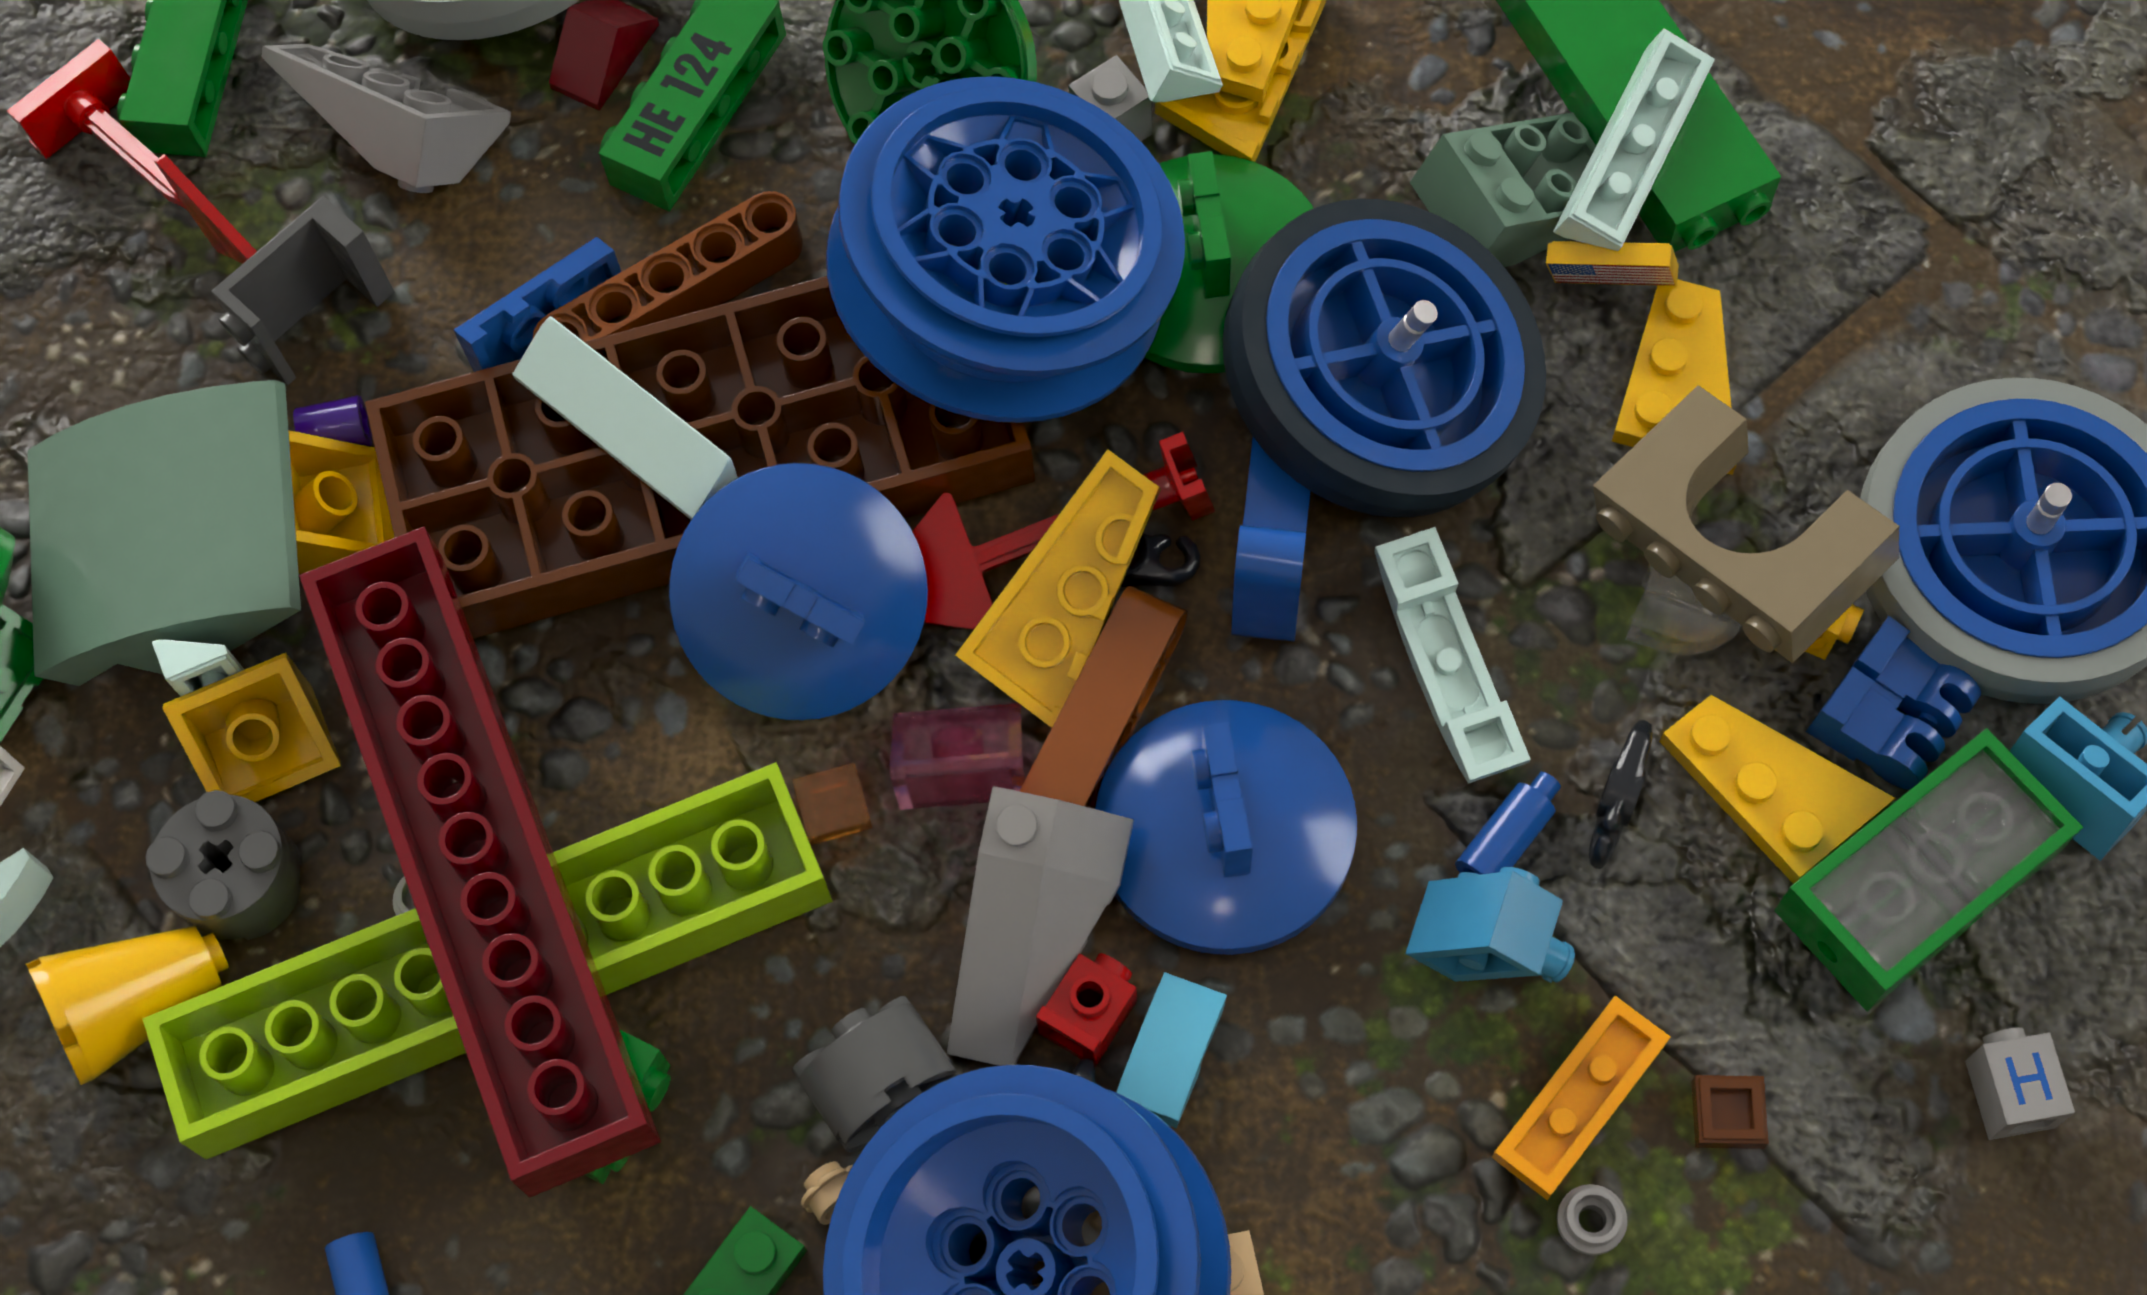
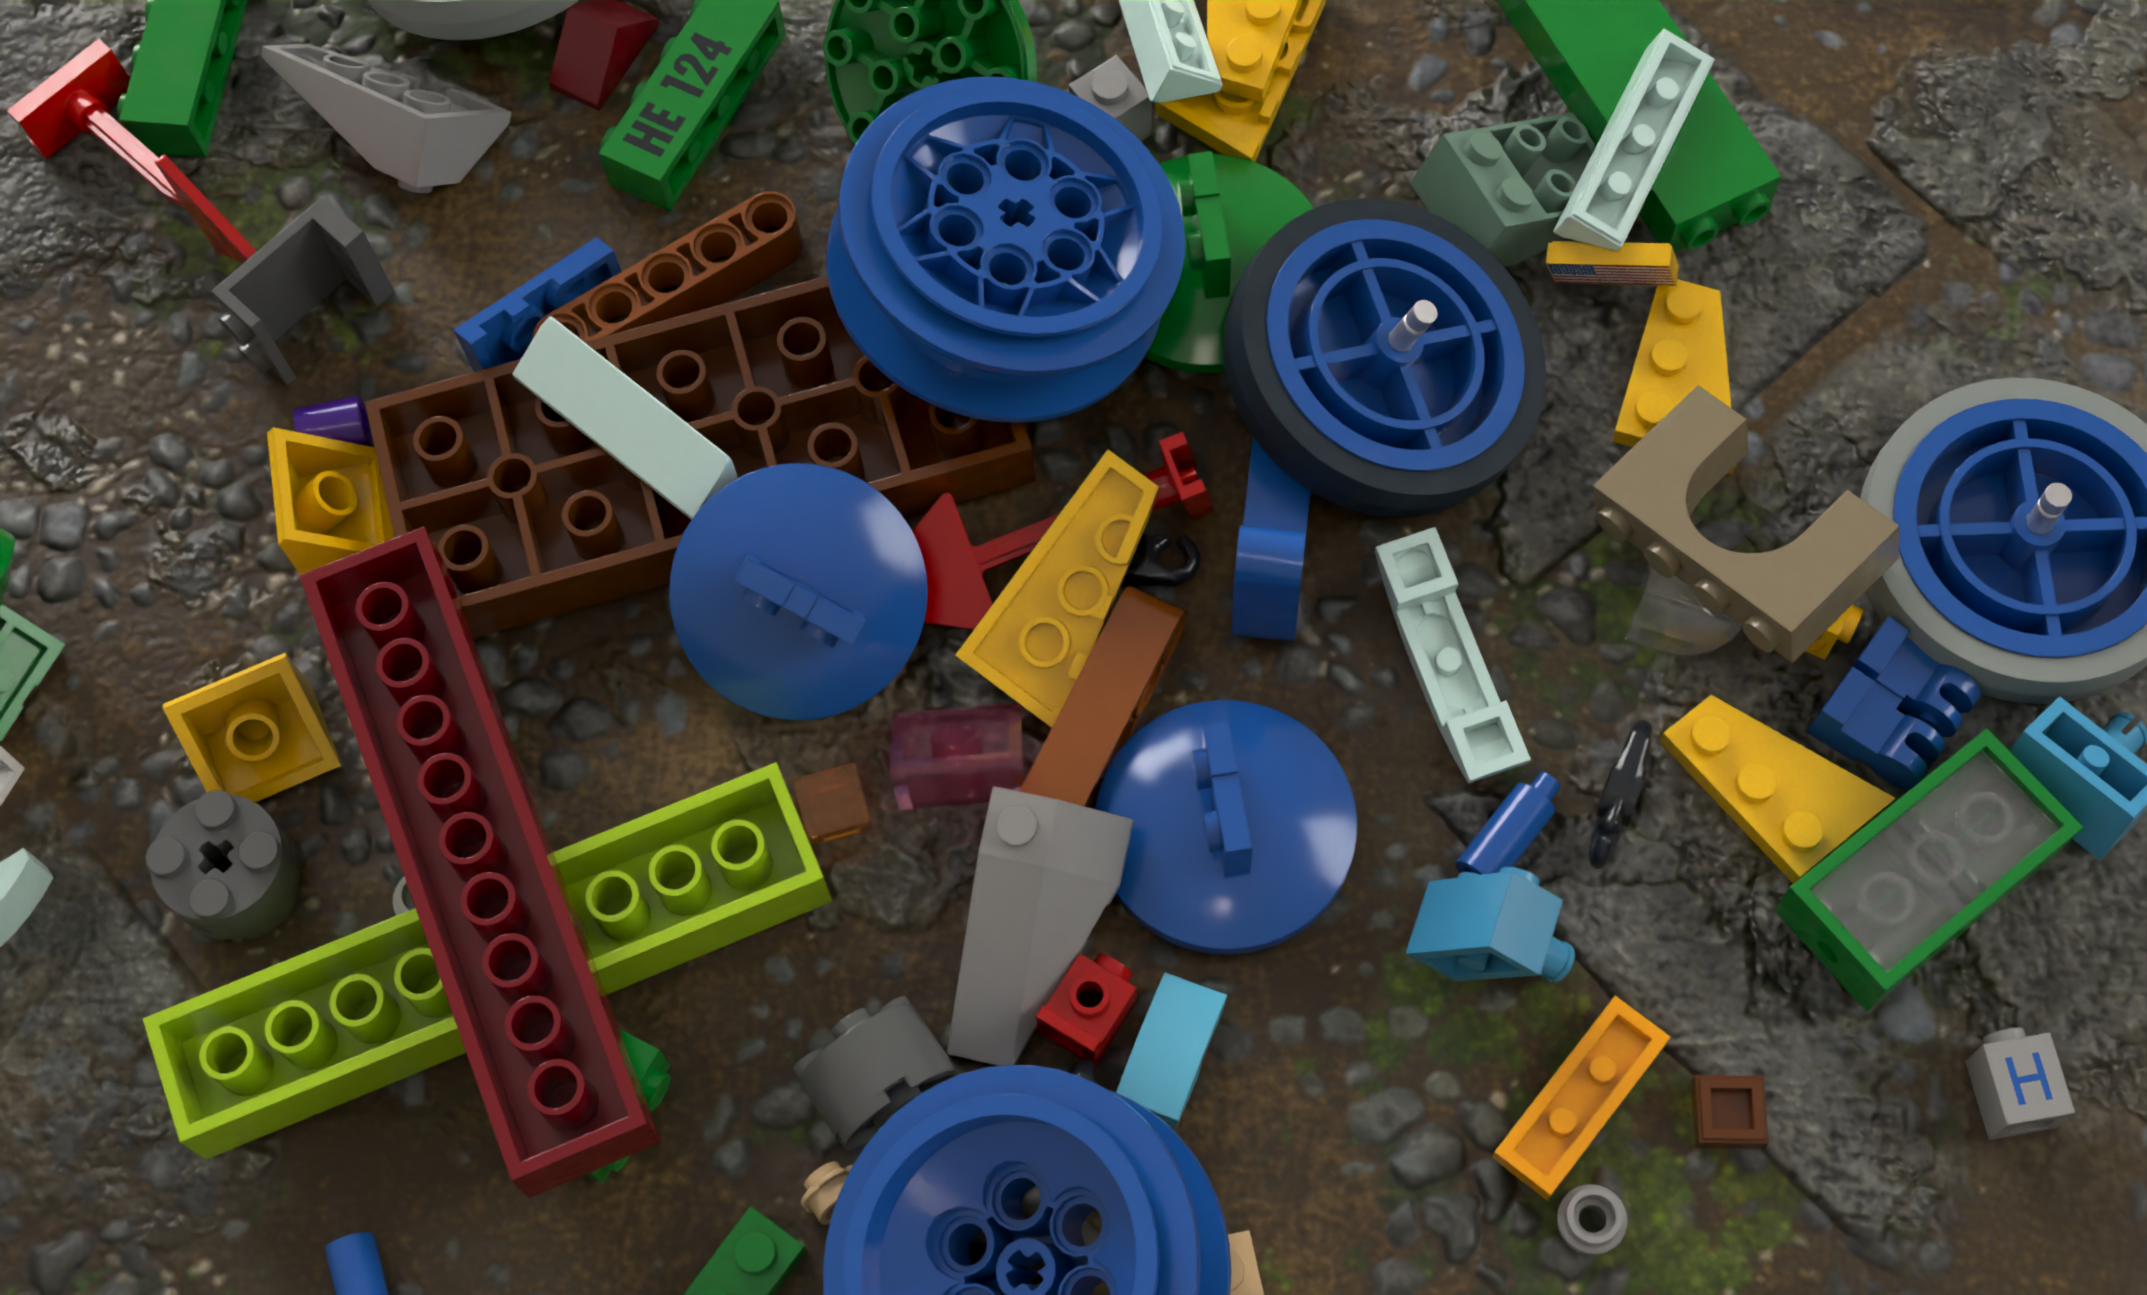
(107, 989): yellow cone -> none
(162, 529): sand green slope -> none
(194, 664): light aqua slope -> none

